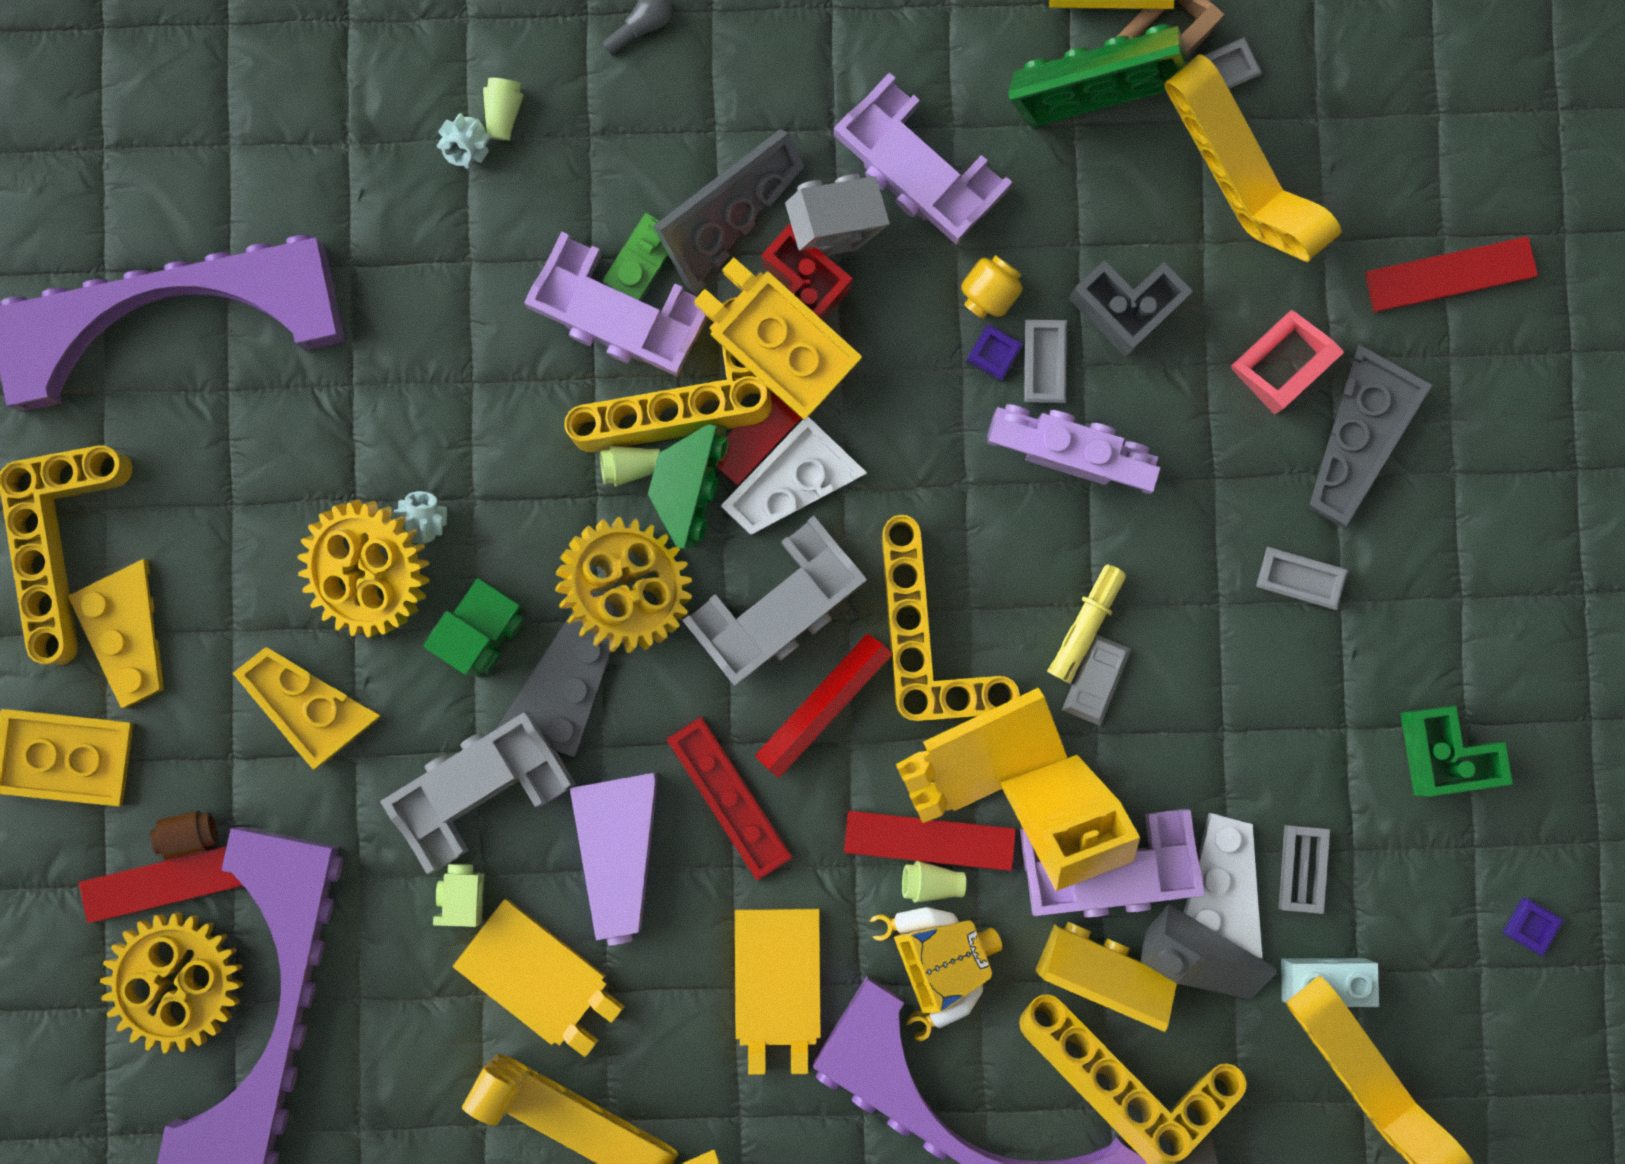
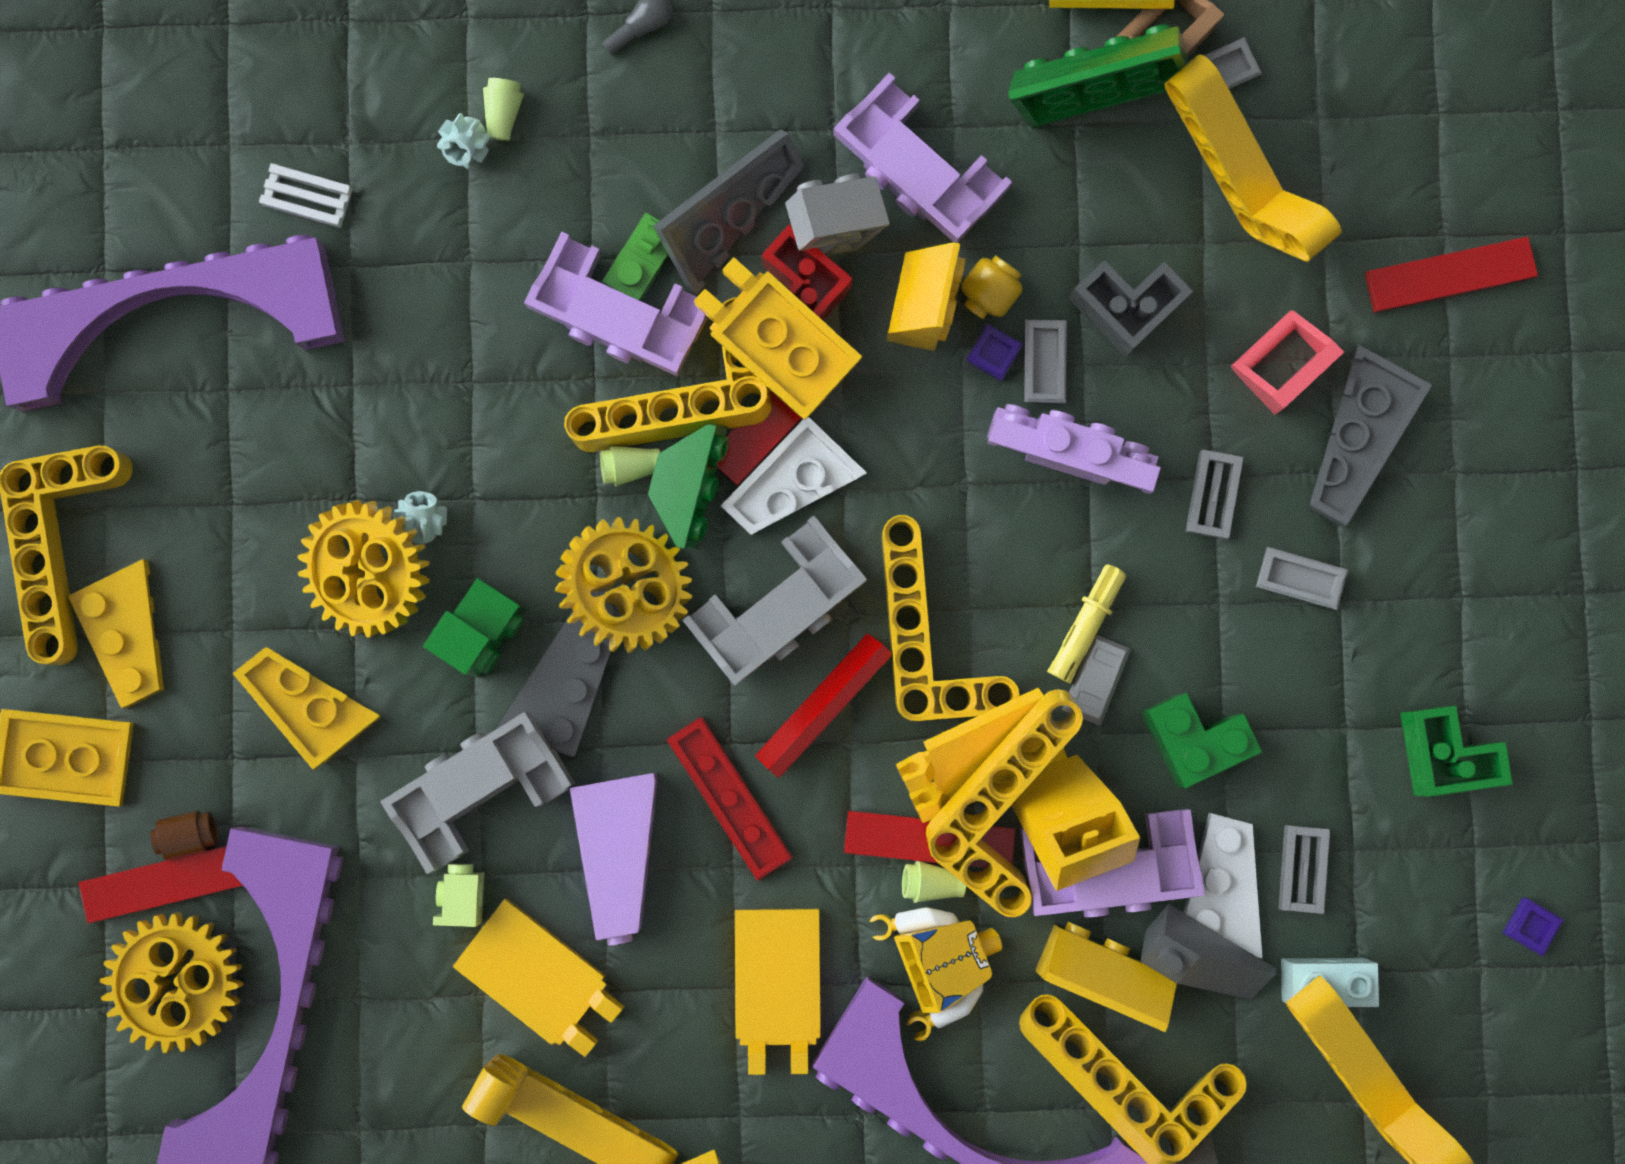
(272, 186): none -> white tile
(926, 296): none -> yellow slope
(997, 799): none -> yellow beam
(1196, 751): none -> green brick
(1230, 497): none -> light grey tile

